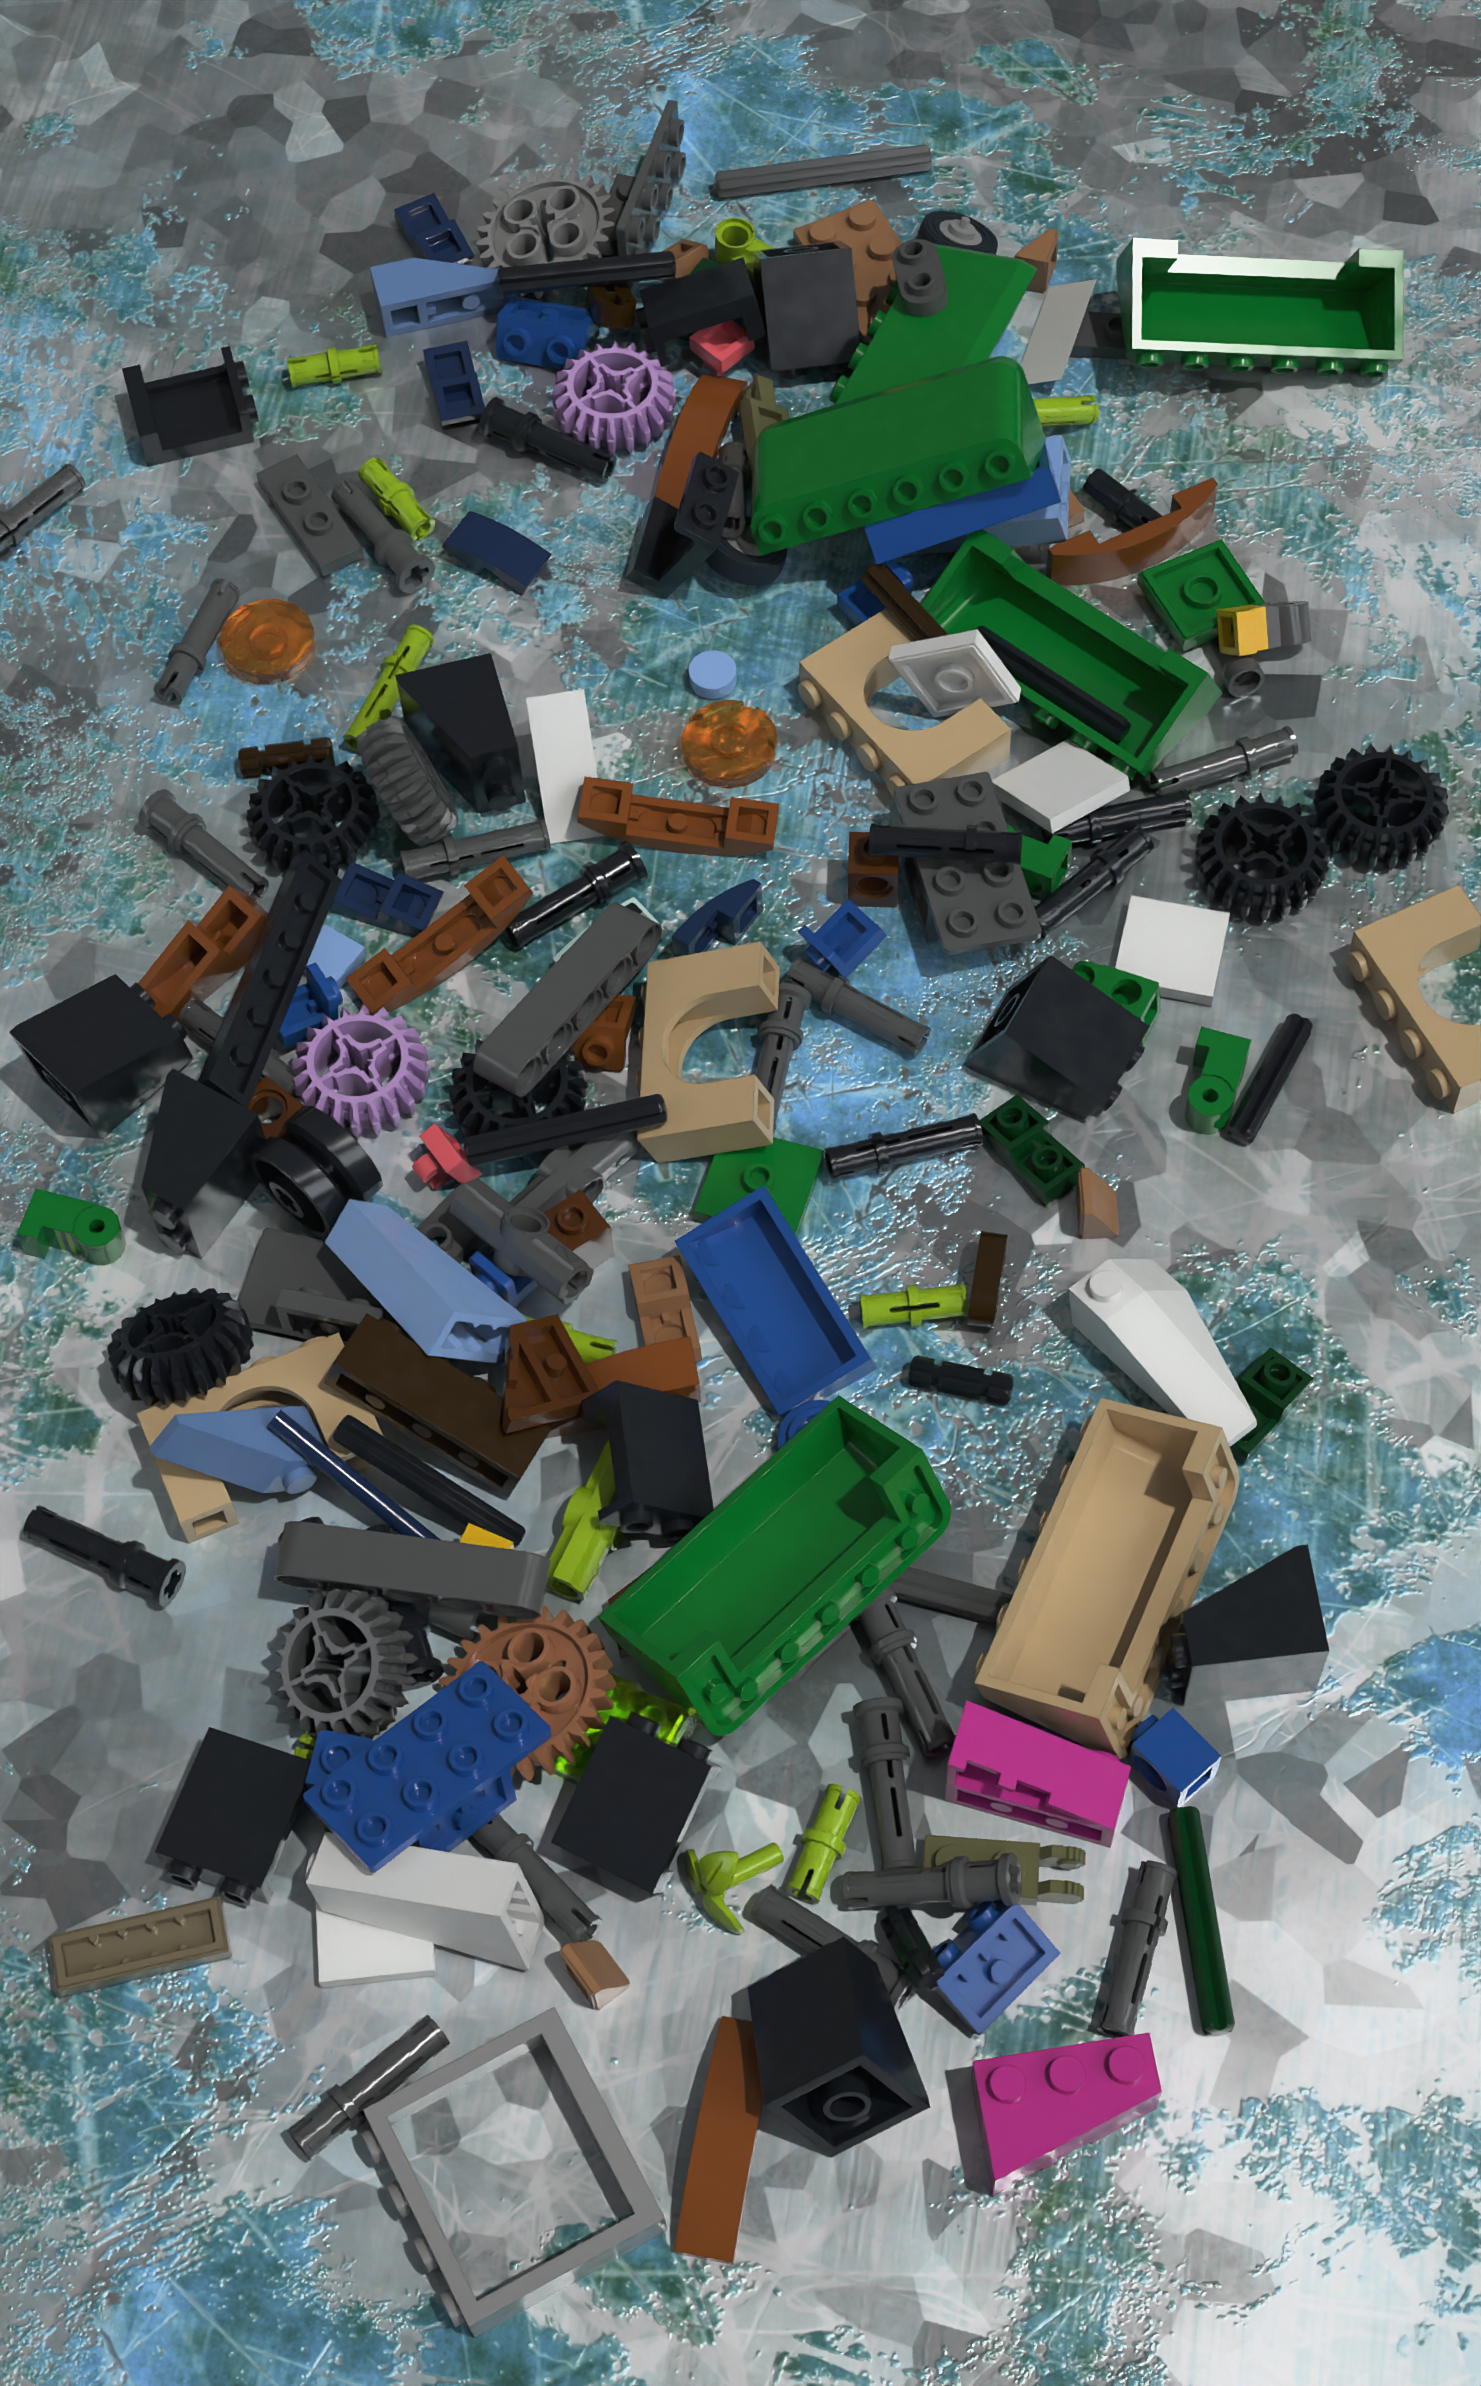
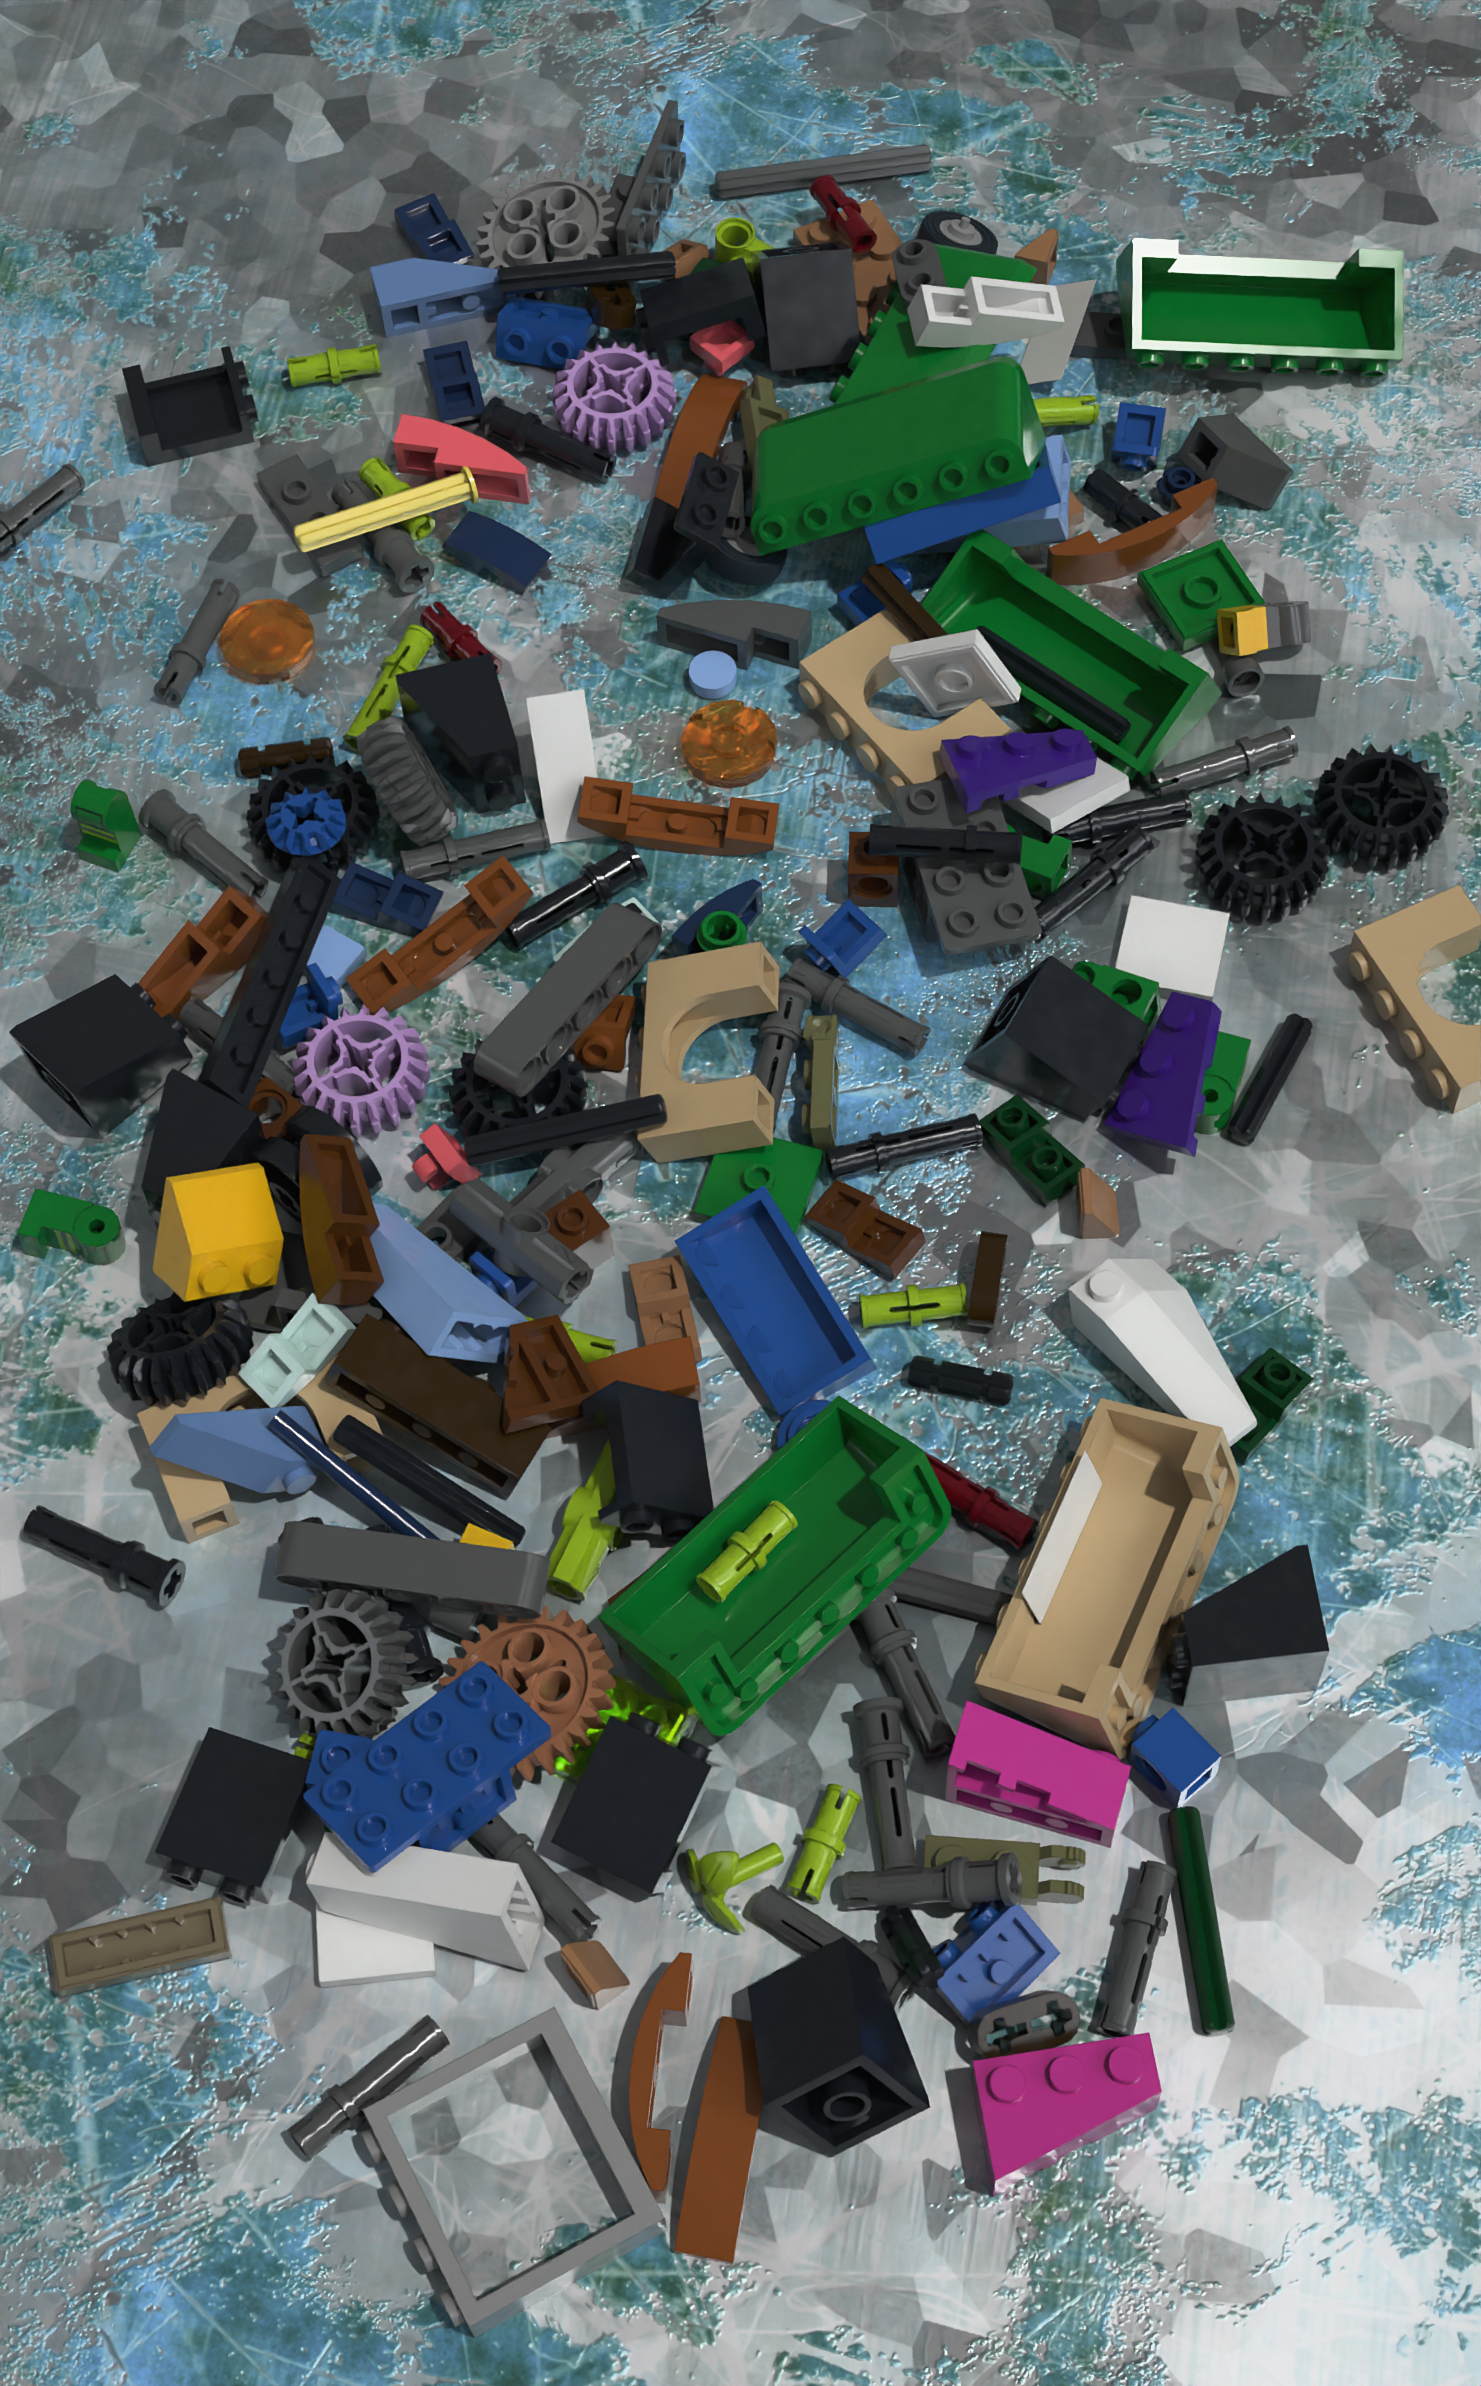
(105, 825): none -> green leg
(218, 1233): none -> yellow slope
(298, 1353): none -> light aqua slope
(310, 836): none -> blue gear
(337, 1221): none -> reddish brown slope
(386, 511): none -> light yellow axle
(442, 449): none -> coral slope
(457, 639): none -> dark red pin
(666, 2006): none -> dark orange slope
(720, 931): none -> green cone
(738, 629): none -> dark grey slope
(746, 1551): none -> lime pin
(822, 1078): none -> olive hinge
(855, 230): none -> dark red pin
(863, 1230): none -> reddish brown slope
(983, 313): none -> white slope
(983, 1506): none -> dark red pin
(1009, 762): none -> dark purple wing
(1020, 2012): none -> beam
(1062, 1538): none -> white sticker
(1138, 436): none -> blue bracket
(1167, 1080): none -> dark purple wing
(1175, 480): none -> dark blue plate
(1236, 459): none -> dark grey slope

